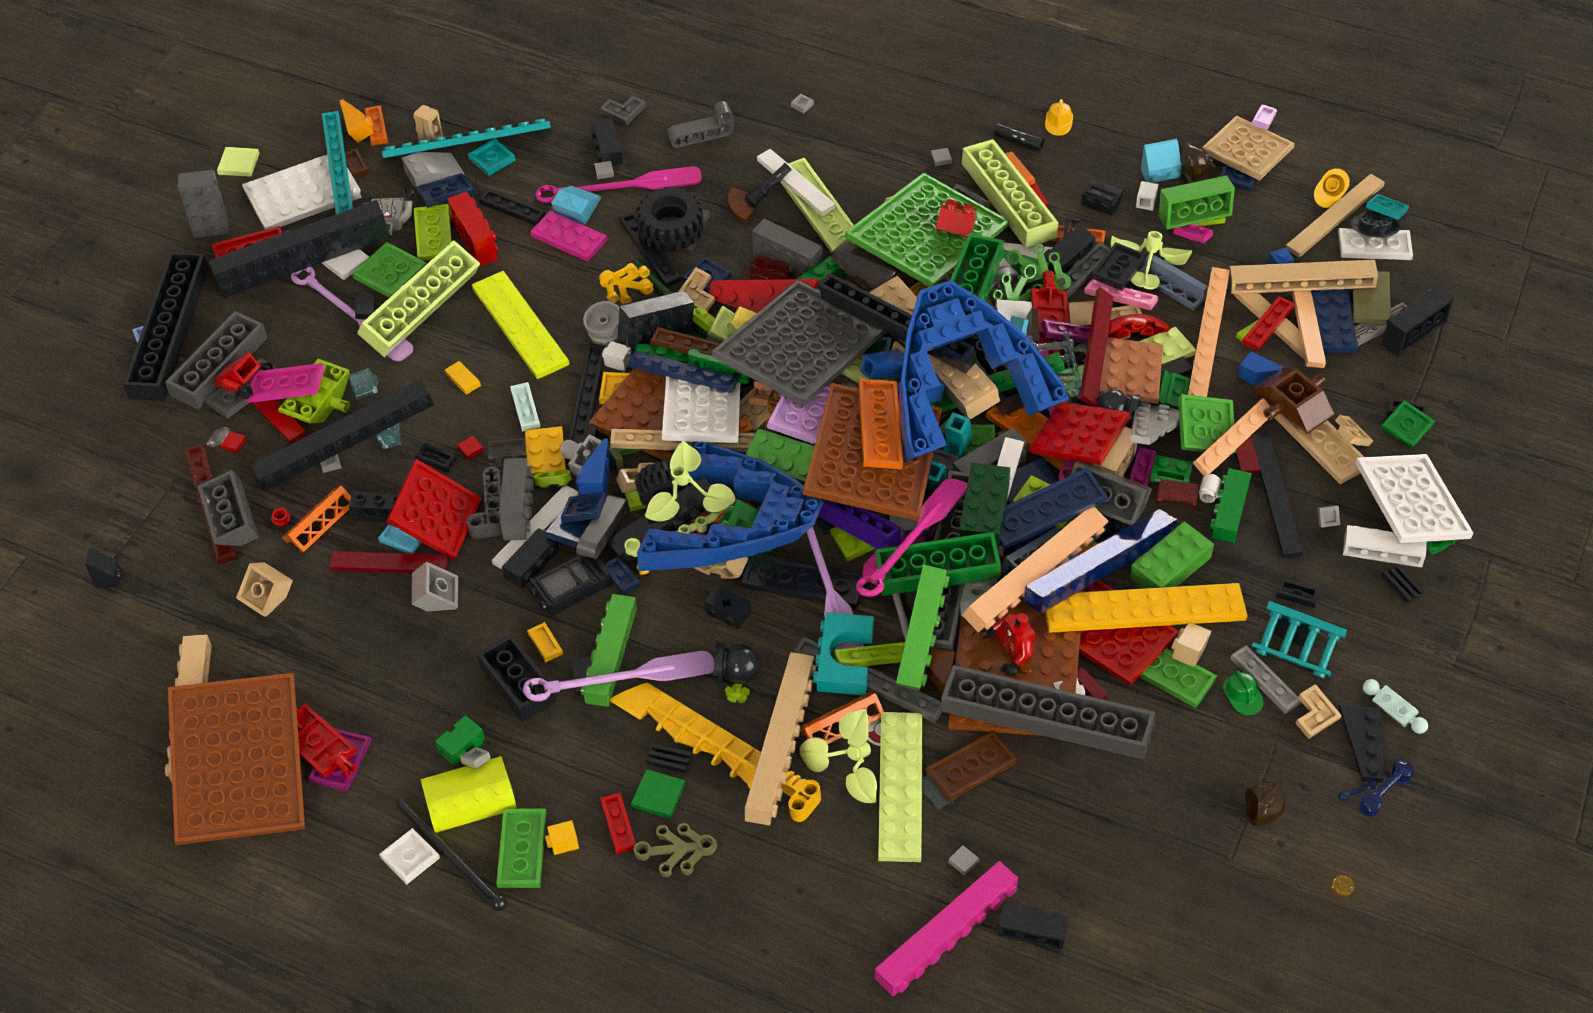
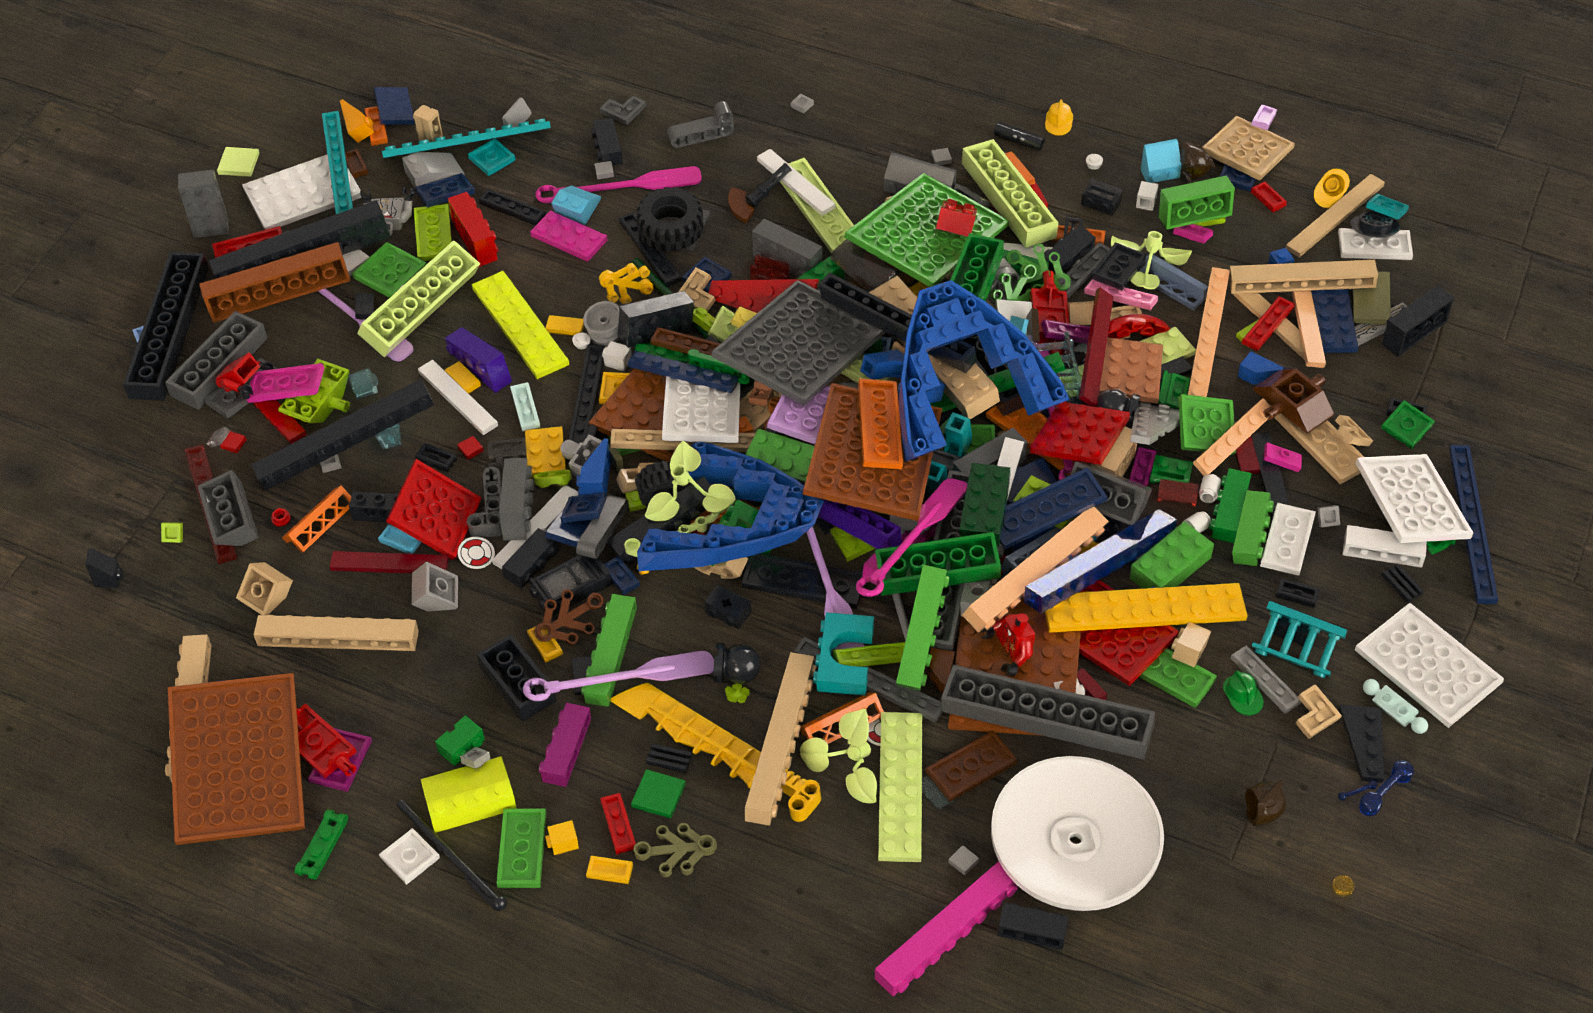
(172, 532): none -> lime plate
(275, 282): none -> dark orange brick
(321, 844): none -> green plate
(336, 632): none -> tan brick
(393, 105): none -> dark blue tile
(458, 397): none -> white tile
(476, 552): none -> sticker
(479, 358): none -> dark purple wedge
(517, 113): none -> light grey slope
(564, 325): none -> yellow tile
(565, 744): none -> magenta brick
(566, 619): none -> reddish brown plant
(581, 340): none -> white plate
(609, 869): none -> yellow tile
(903, 170): none -> dark grey slope
(1082, 800): none -> white dish
(1094, 161): none -> white plate
(1199, 521): none -> white brick
(1252, 527): none -> bright green brick
(1268, 196): none -> red tile
(1282, 457): none -> dark pink plate
(1288, 539): none -> white tile
(1429, 664): none -> white plate
(1470, 507): none -> dark blue plate

